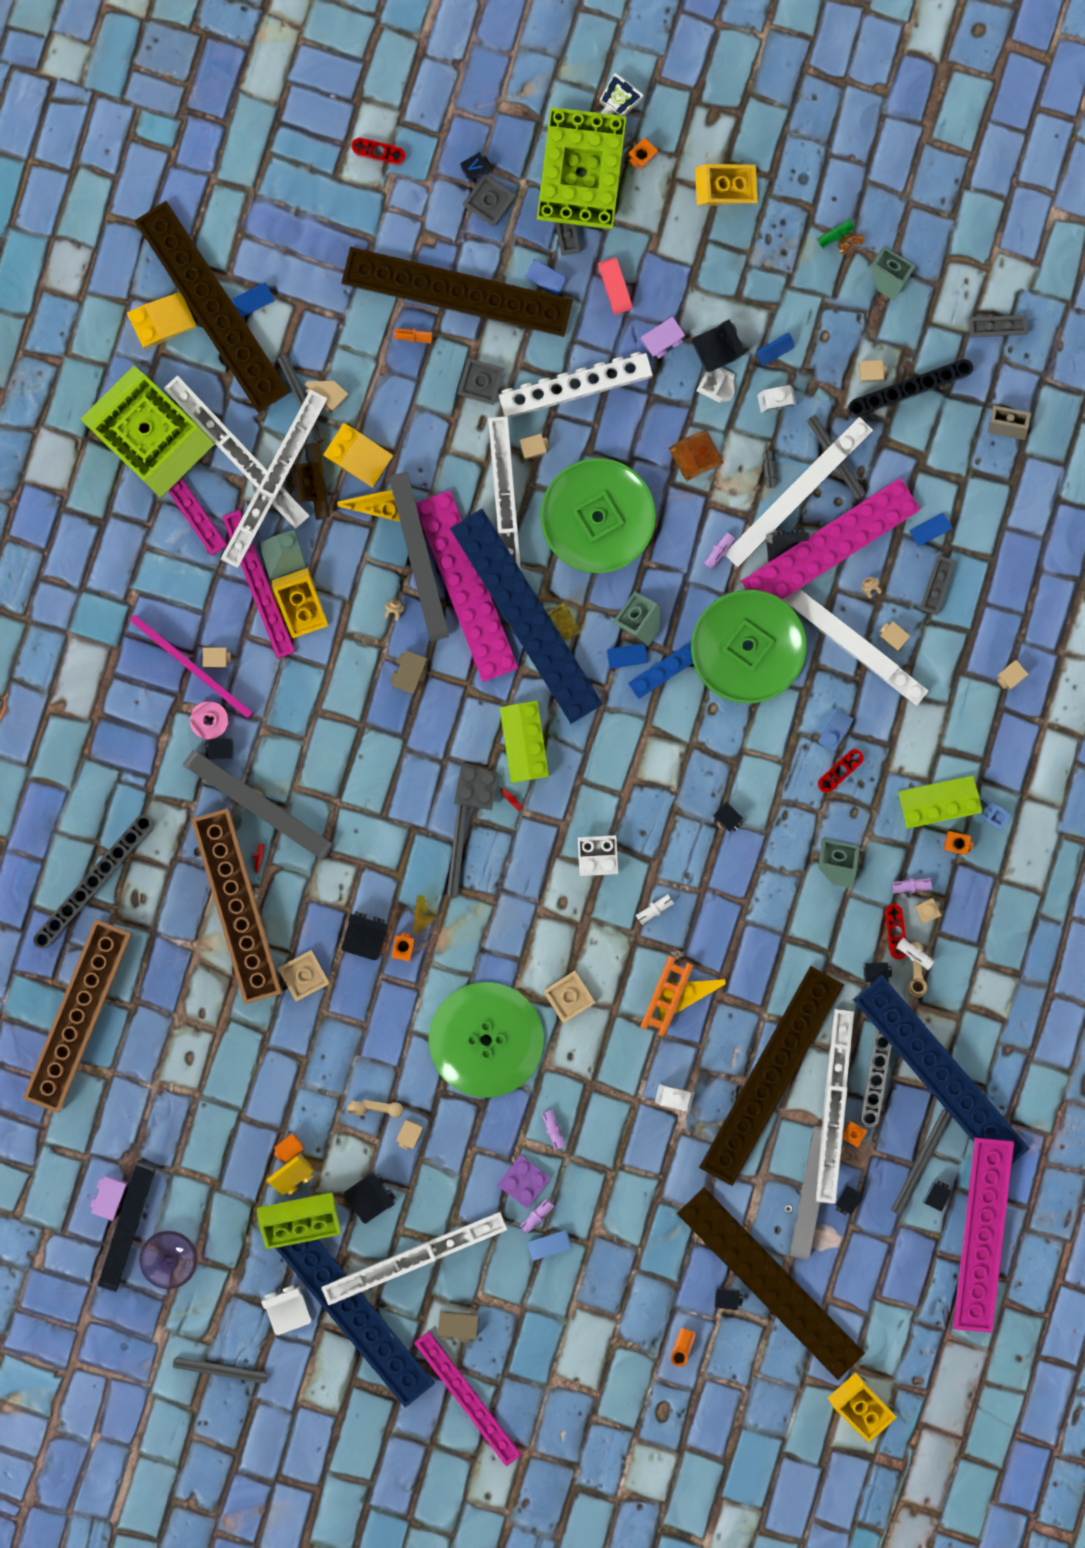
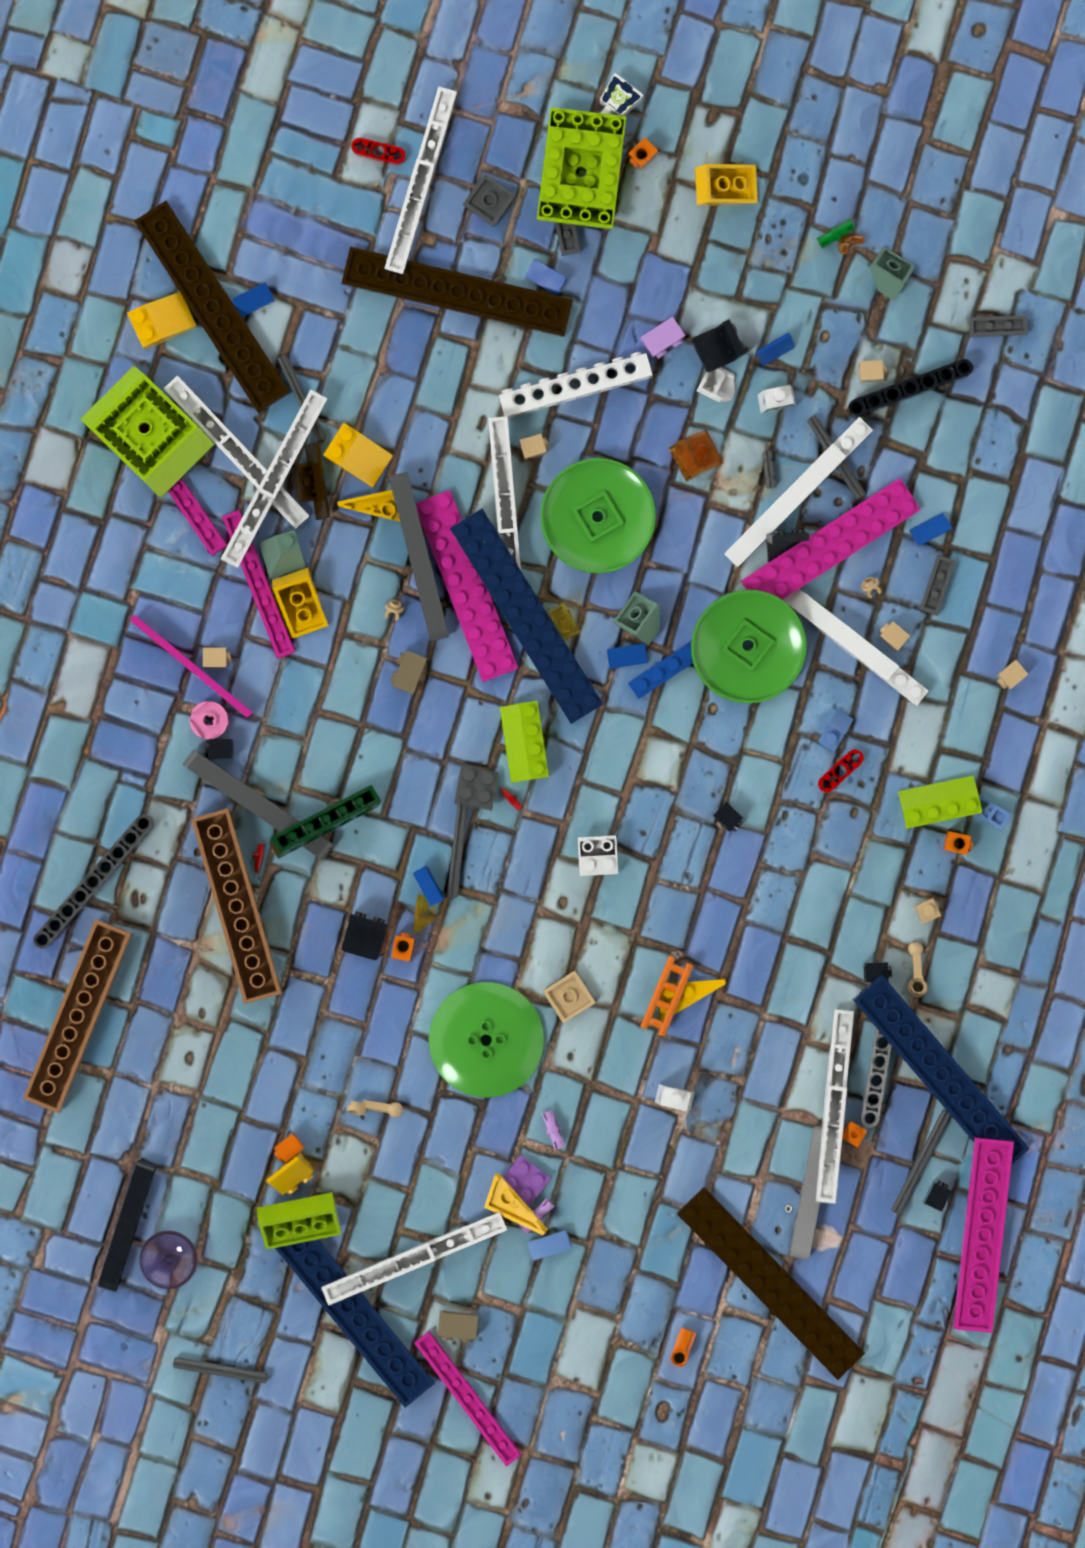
(109, 1197): lavender brick -> none
(286, 1310): white bracket -> none
(303, 975): tan plate -> none
(324, 821): none -> dark green brick
(329, 389): tan slope -> none
(370, 1197): black bracket -> none
(409, 1134): tan brick -> none
(412, 335): orange axle -> none
(421, 180): none -> white slope
(428, 885): none -> blue slope
(475, 167): black brick -> none
(480, 381): dark grey plate -> none
(507, 1202): none -> yellow wing
(615, 286): coral beam -> none
(654, 909): white pin -> none
(719, 550): lavender pin -> none
(728, 1298): black brick -> none
(771, 1075): dark brown plate -> none
(838, 862): sand green slope -> none
(848, 1200): black brick -> none
(861, 1407): yellow slope -> none
(890, 918): red beam -> none
(911, 885): lavender pin -> none
(915, 953): white pin -> none
(1009, 422): dark tan brick -> none

